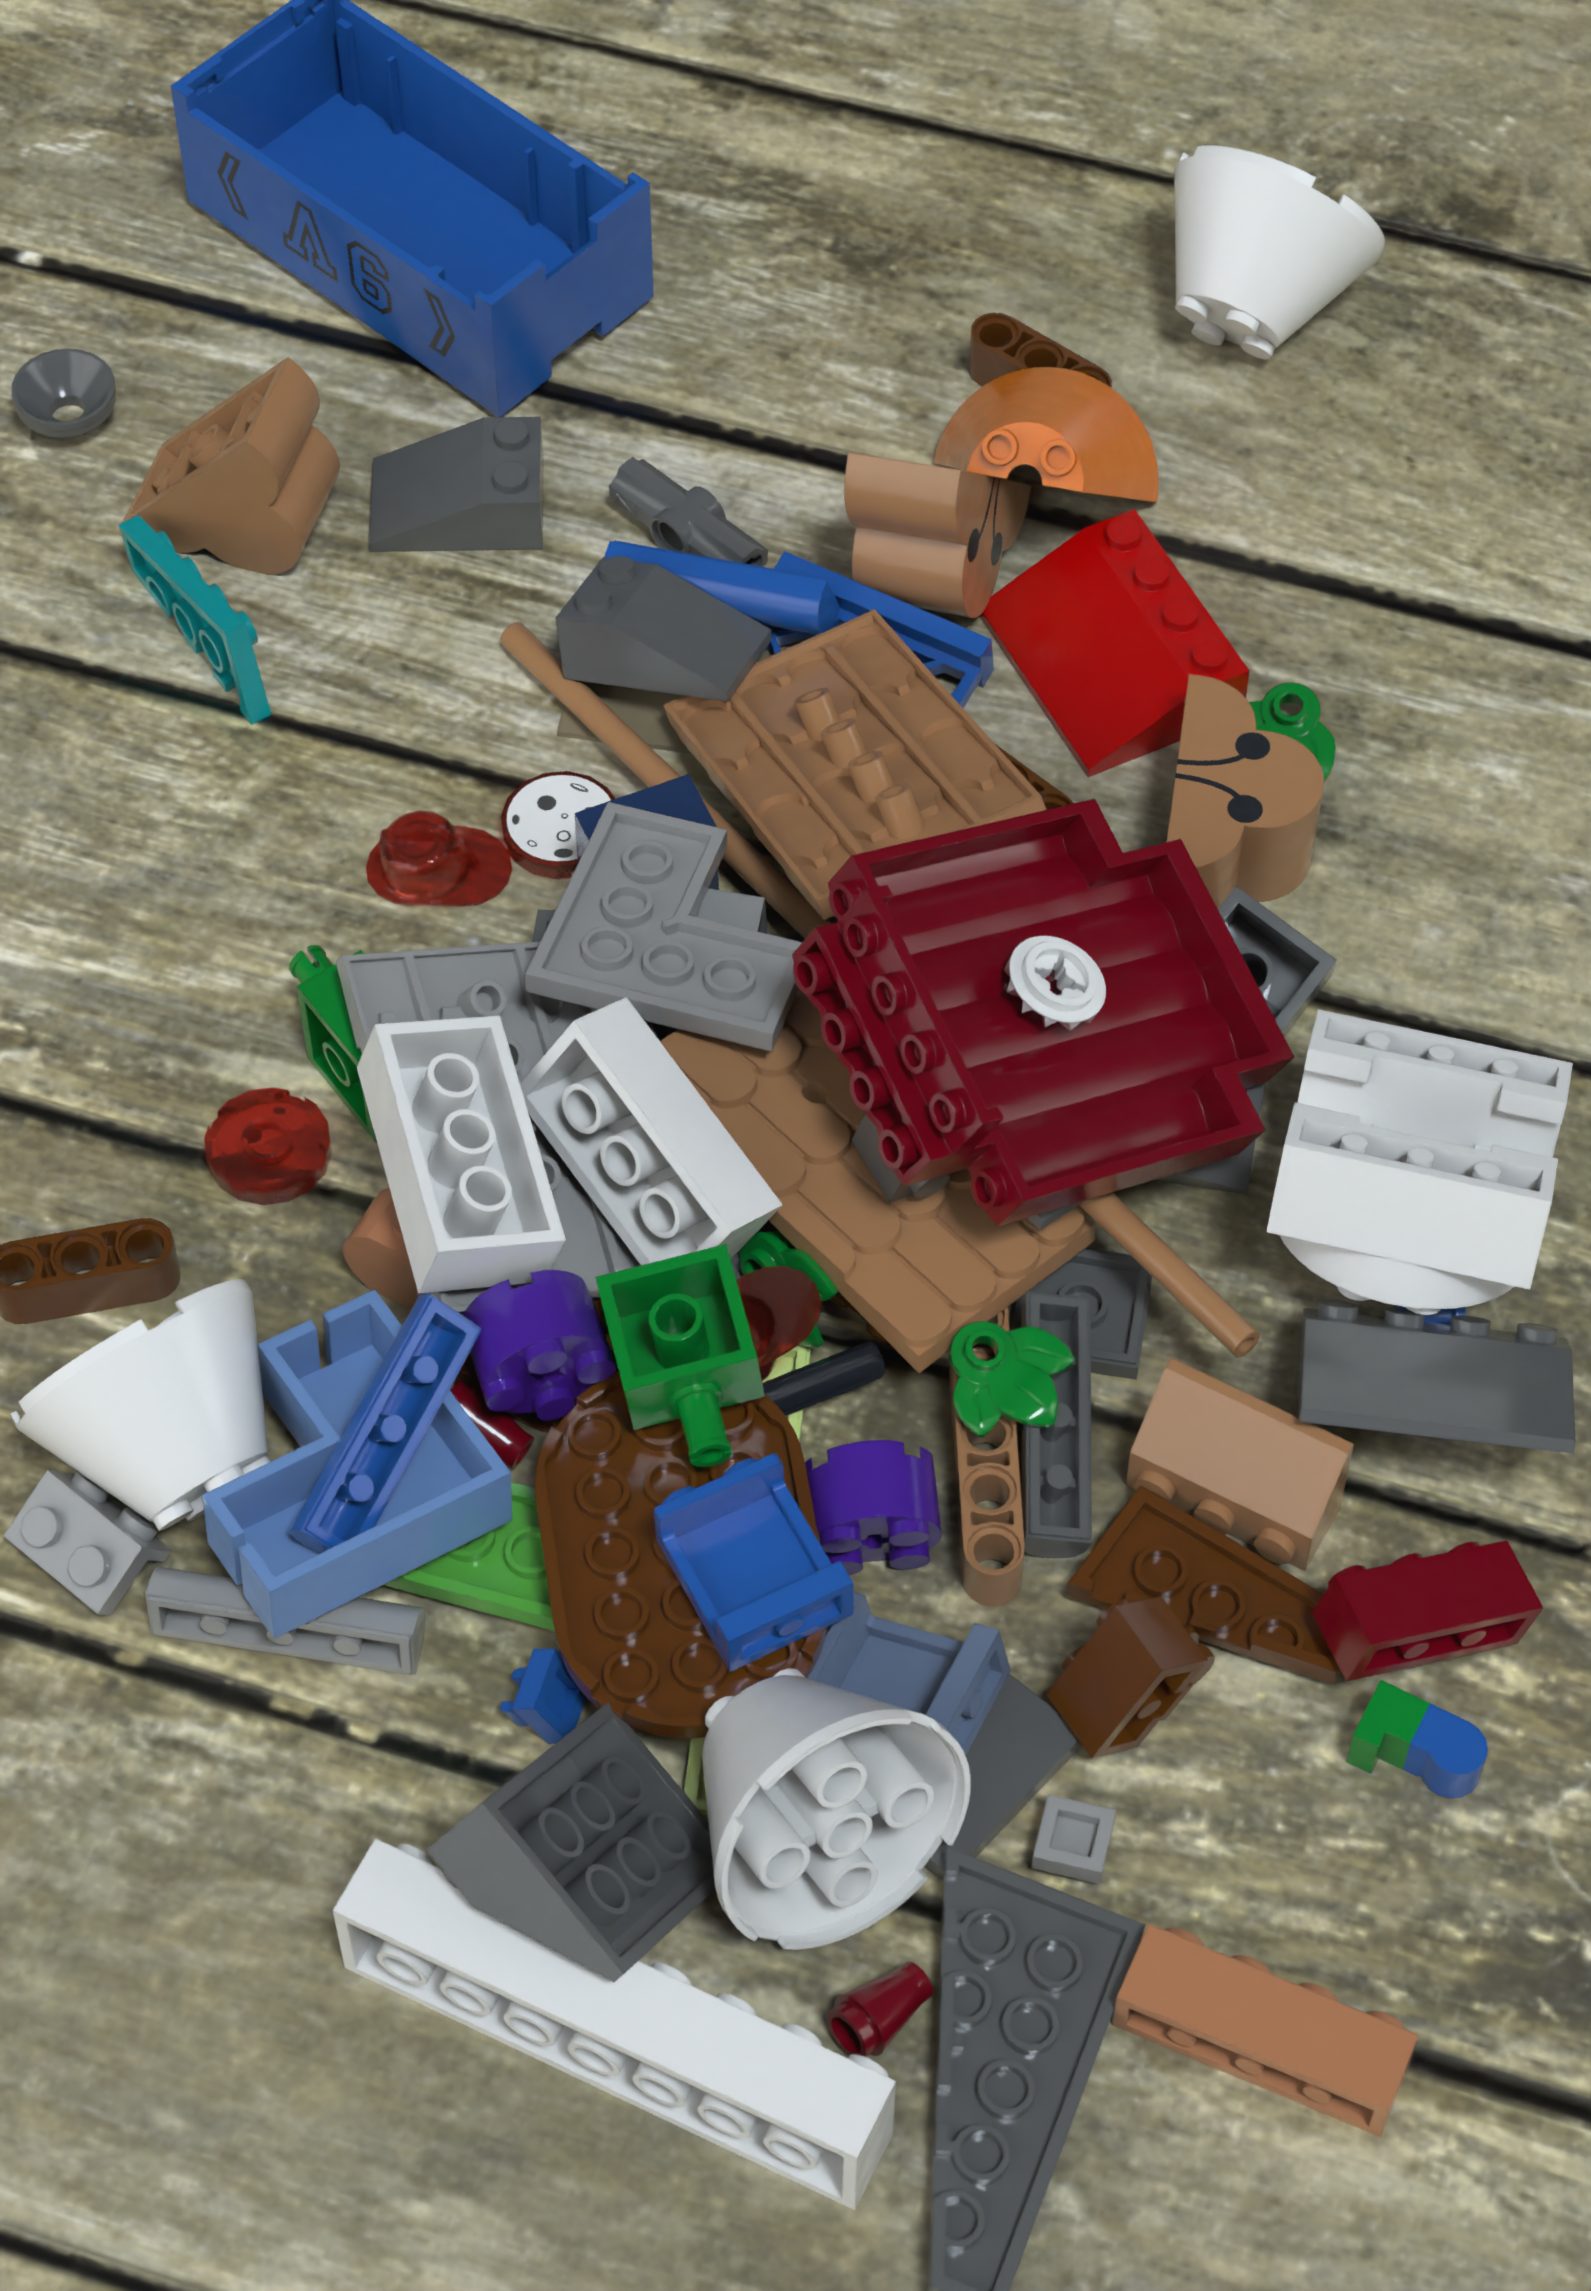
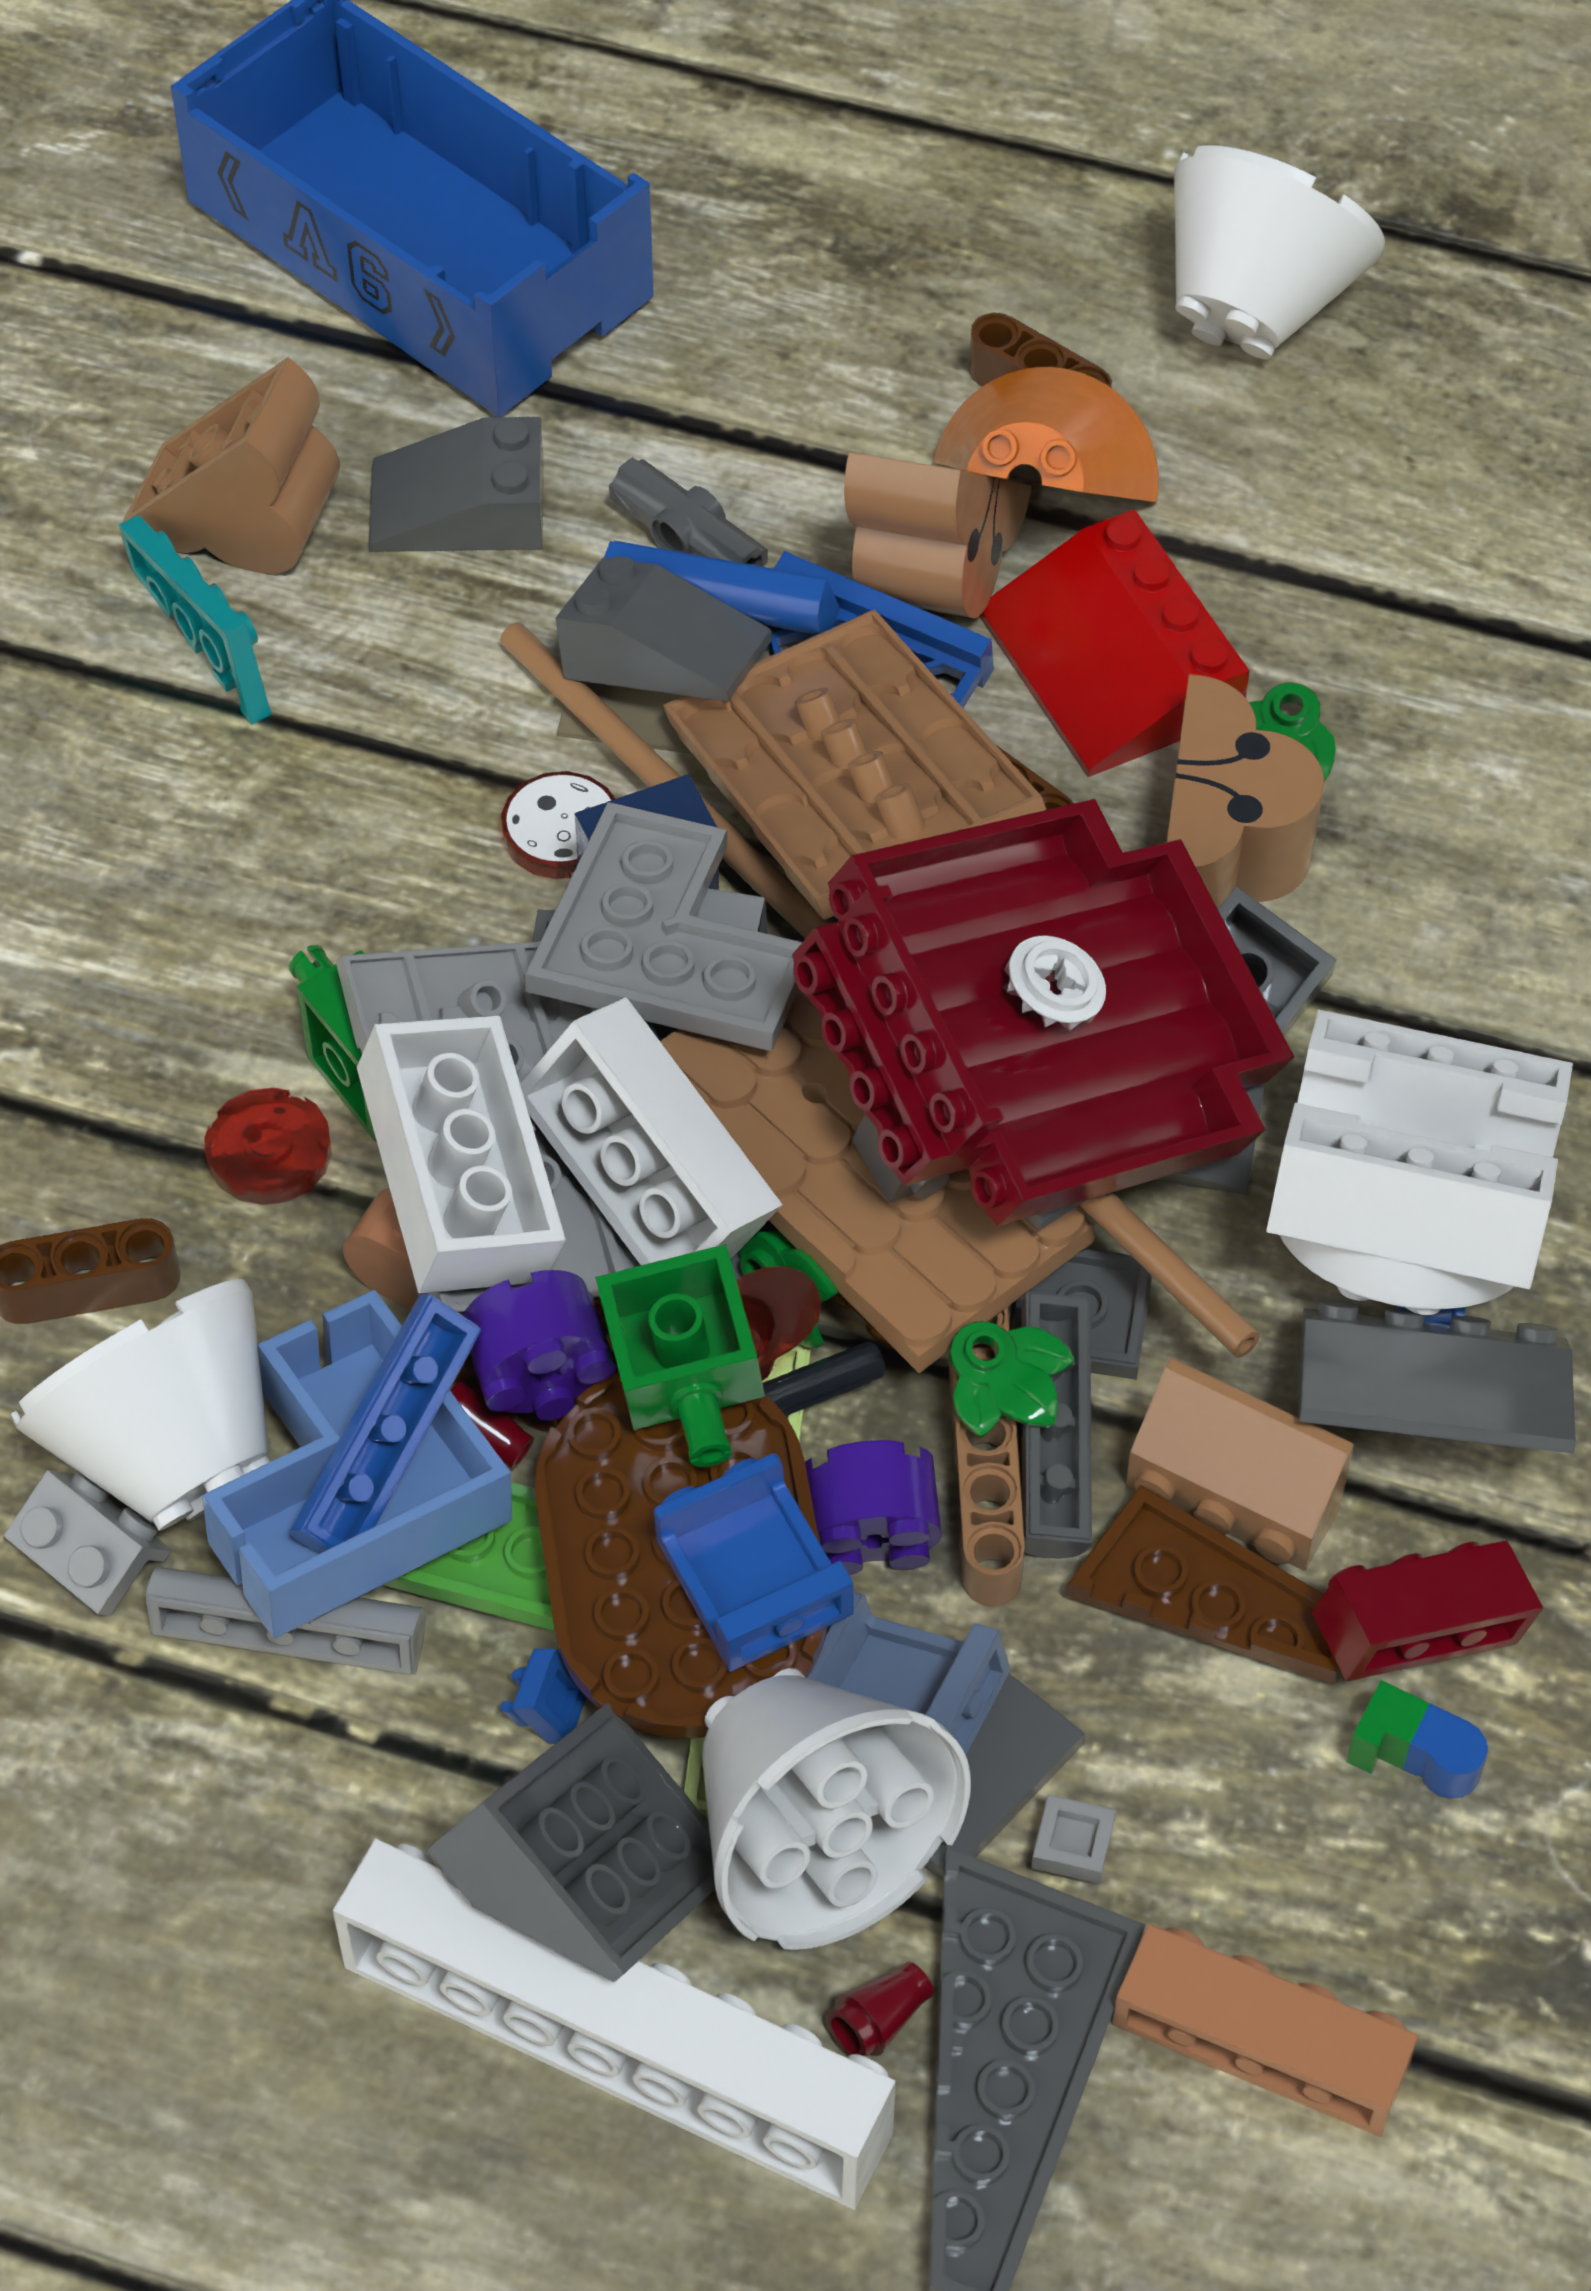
(62, 380): dark grey piece -> none
(437, 863): clear red piece -> none
(1128, 1675): reddish brown brick -> none

